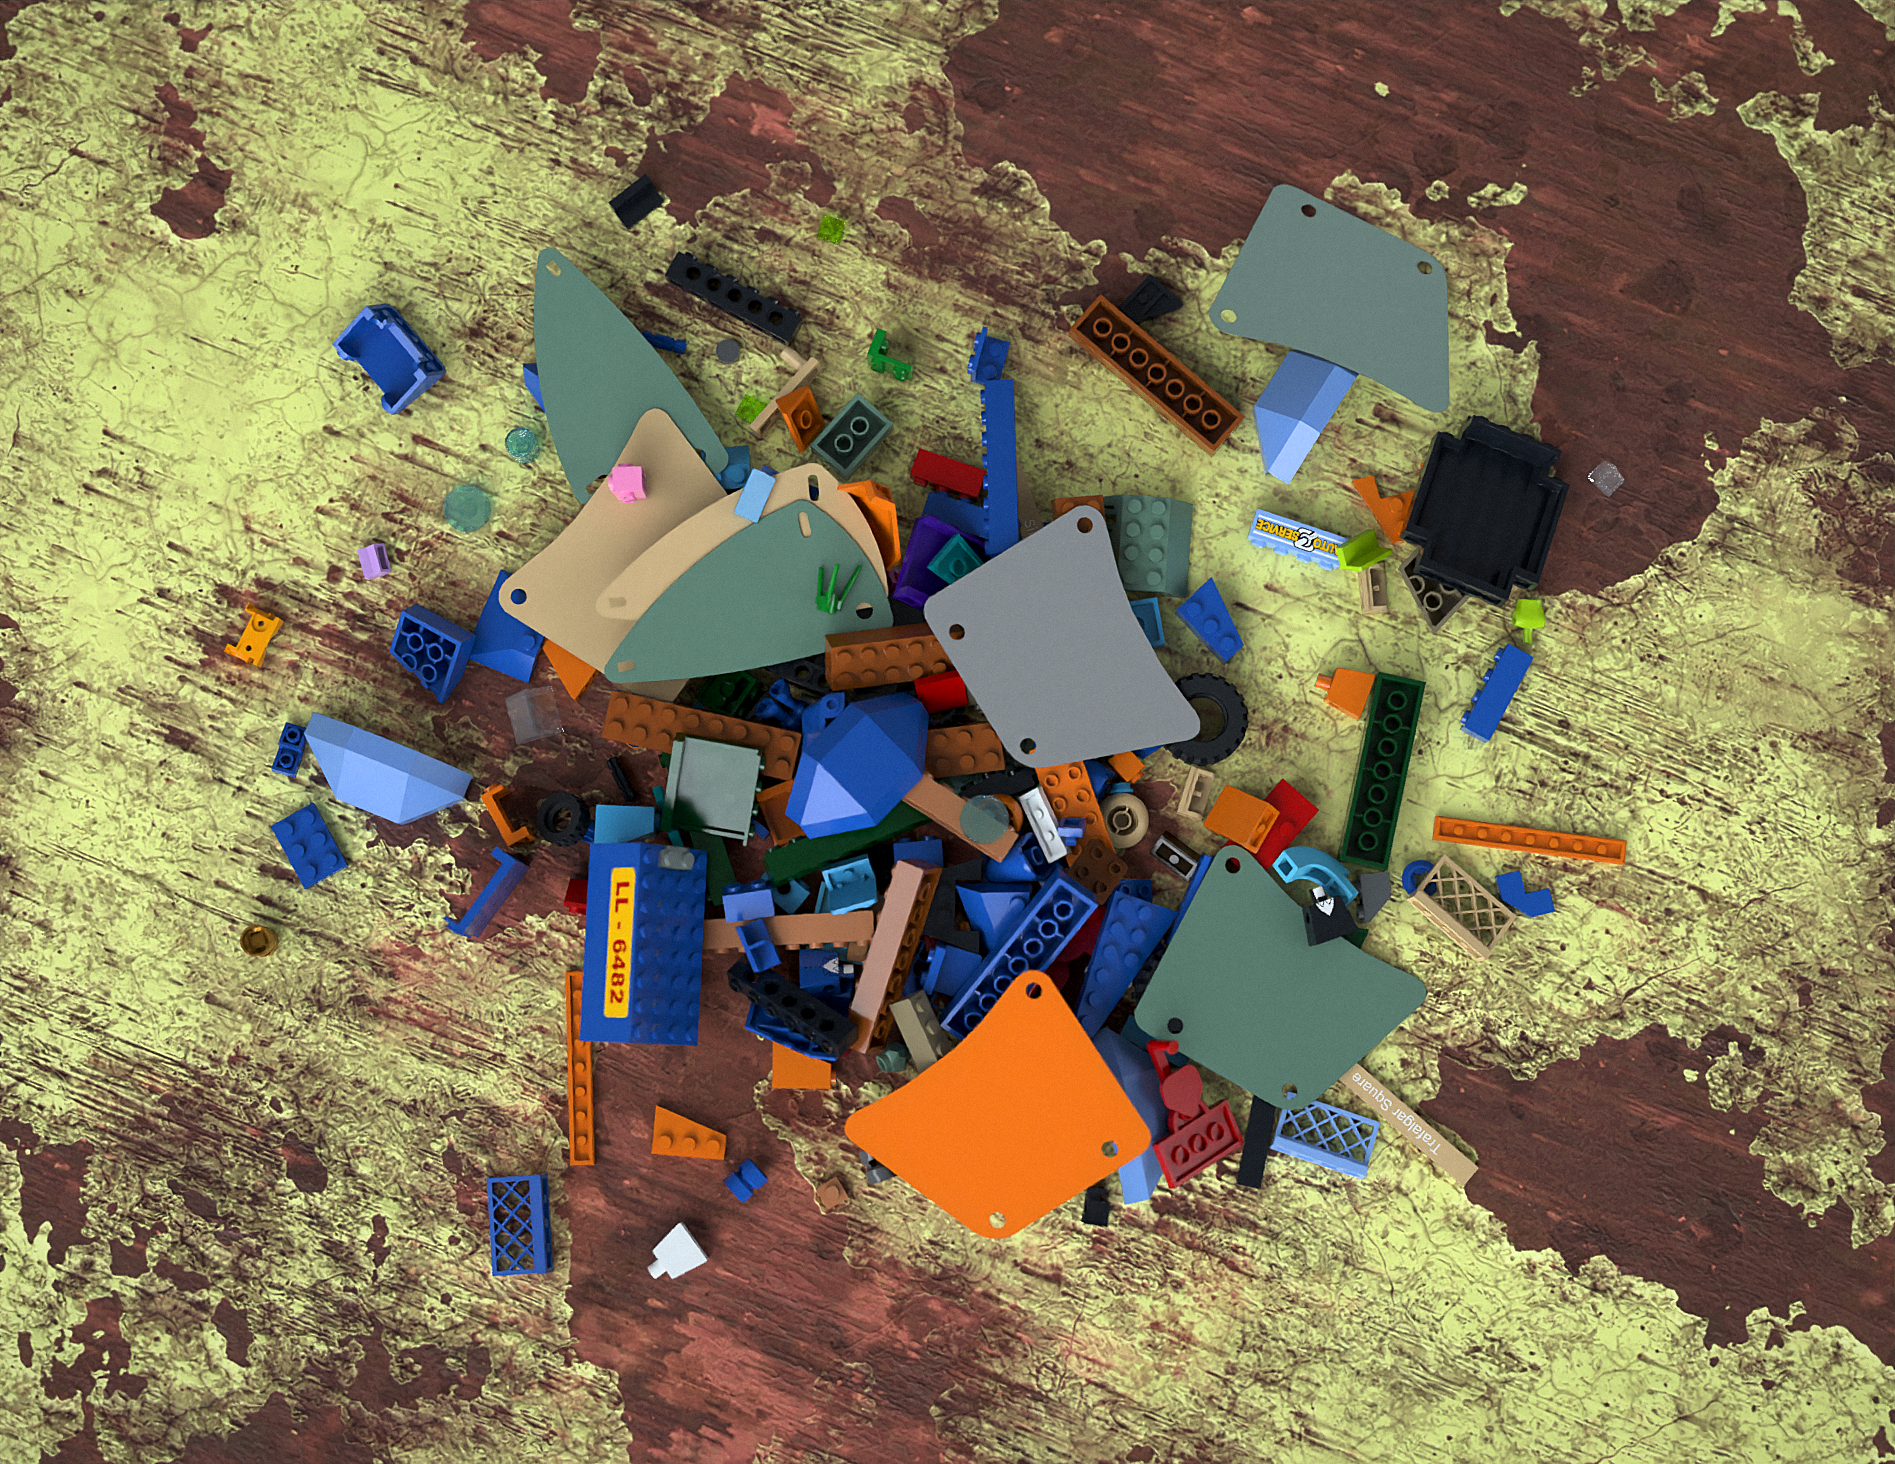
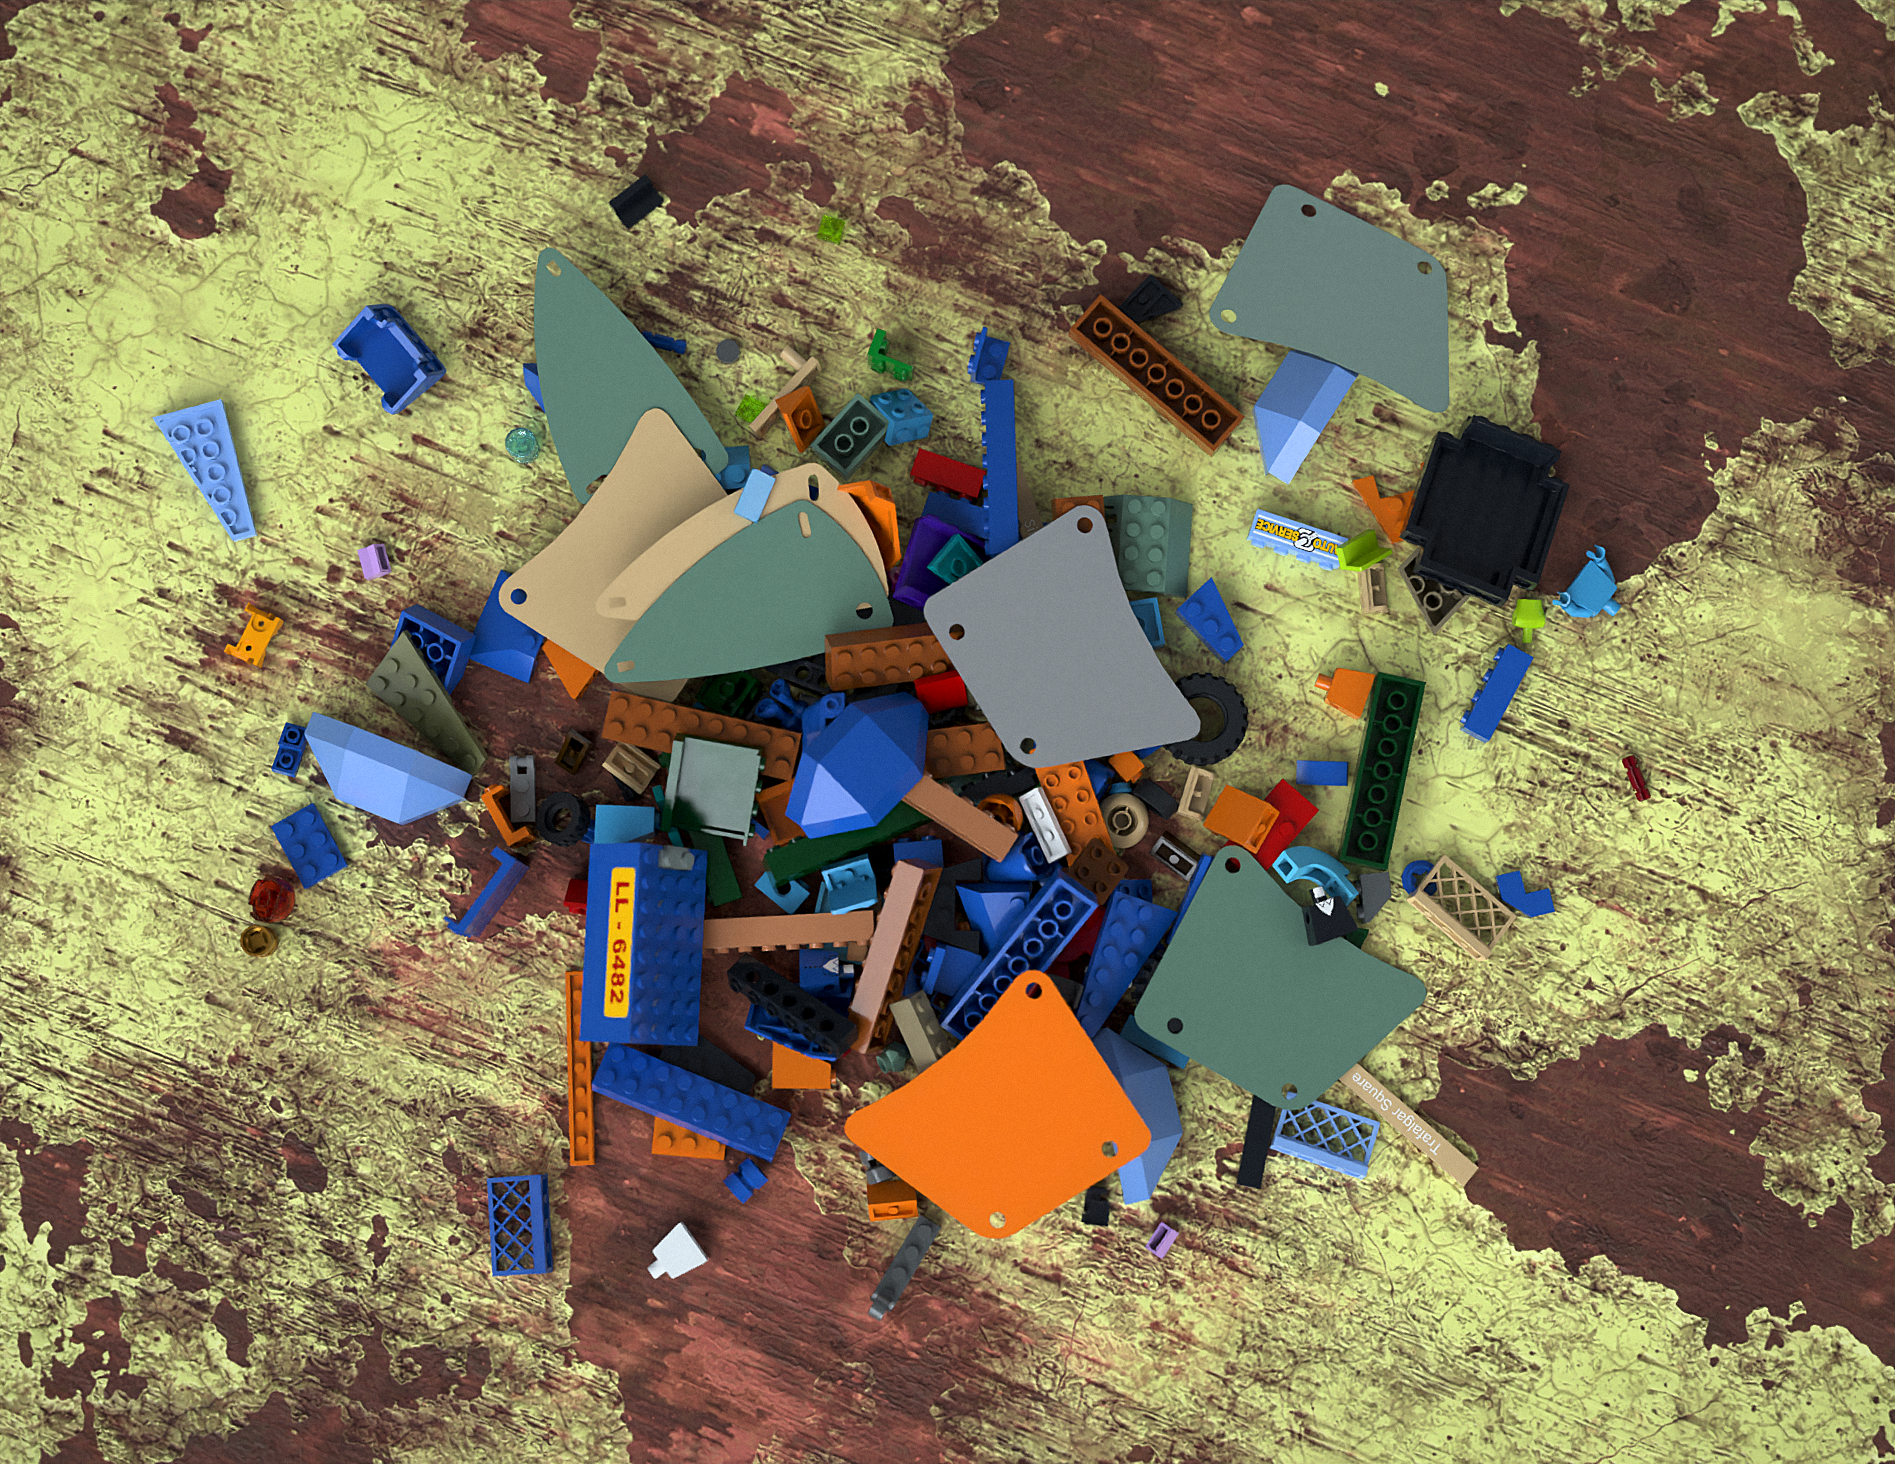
(208, 453): none -> light blue wing
(272, 899): none -> clear red cylinder
(422, 700): none -> olive wing
(467, 508): clear light blue tile -> none
(522, 789): none -> light grey plate
(533, 714): clear slope -> none
(574, 752): none -> dark brown slope
(628, 482): bright pink brick -> none
(631, 766): none -> tan plate
(691, 1101): none -> blue brick
(710, 1063): none -> black wing
(748, 900): brick -> none
(758, 945): blue panel -> none
(783, 332): black brick -> none
(828, 602): green plant -> none
(832, 1193): nougat plate -> none
(891, 1200): none -> orange panel
(903, 1266): none -> dark grey hinge
(906, 416): none -> dark azure bracket
(984, 819): clear light blue tile -> none
(1069, 989): none -> dark grey bracket
(1071, 829): blue tile -> none
(1155, 798): none -> black tyre
(1166, 1242): none -> lavender piece
(1196, 1132): red plate -> none
(1322, 773): none -> blue slope
(1529, 840): orange tile -> none
(1590, 589): none -> dark azure torso
(1606, 478): clear slope -> none
(1636, 778): none -> dark red axle

